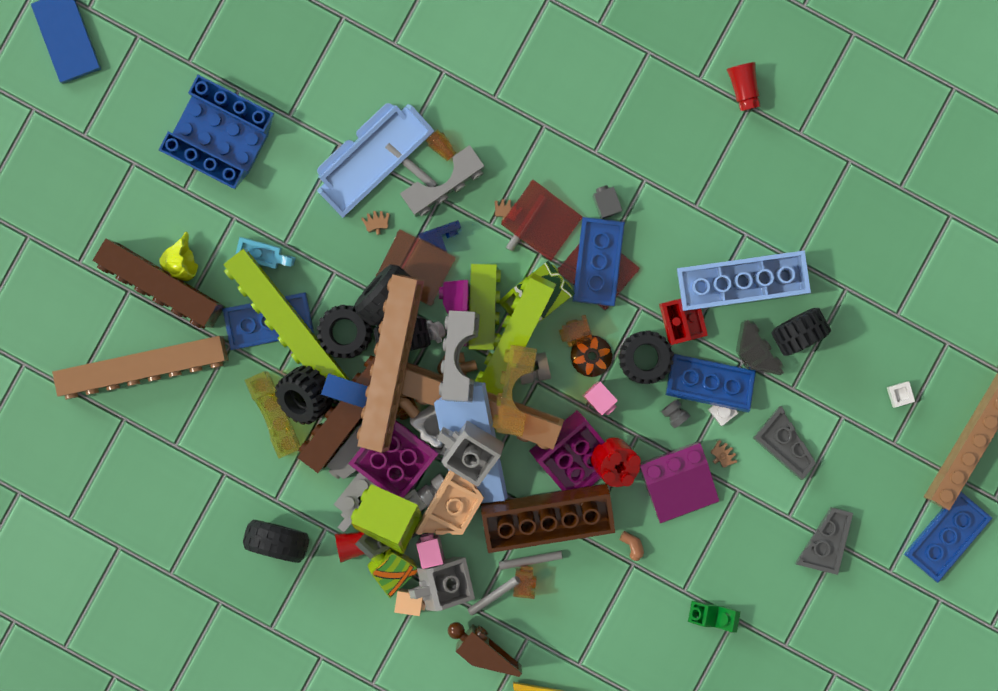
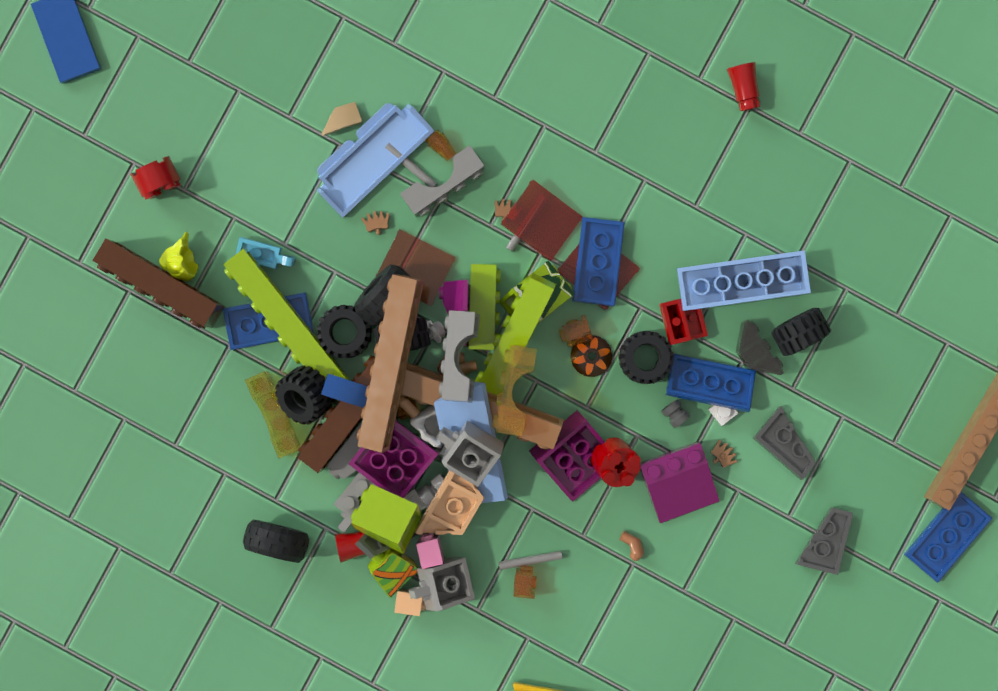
(139, 366): medium nougat brick -> none
(156, 177): none -> red brick
(218, 133): blue slope -> none
(341, 118): none -> tan slope
(435, 235): clear blue slope -> none
(482, 651): reddish brown slope -> none
(494, 595): light grey bar -> none
(541, 374): light grey wheel -> none
(547, 518): reddish brown brick -> none
(600, 398): bright pink brick -> none
(606, 202): dark grey brick -> none
(714, 616): green slope -> none
(900, 394): white plate -> none

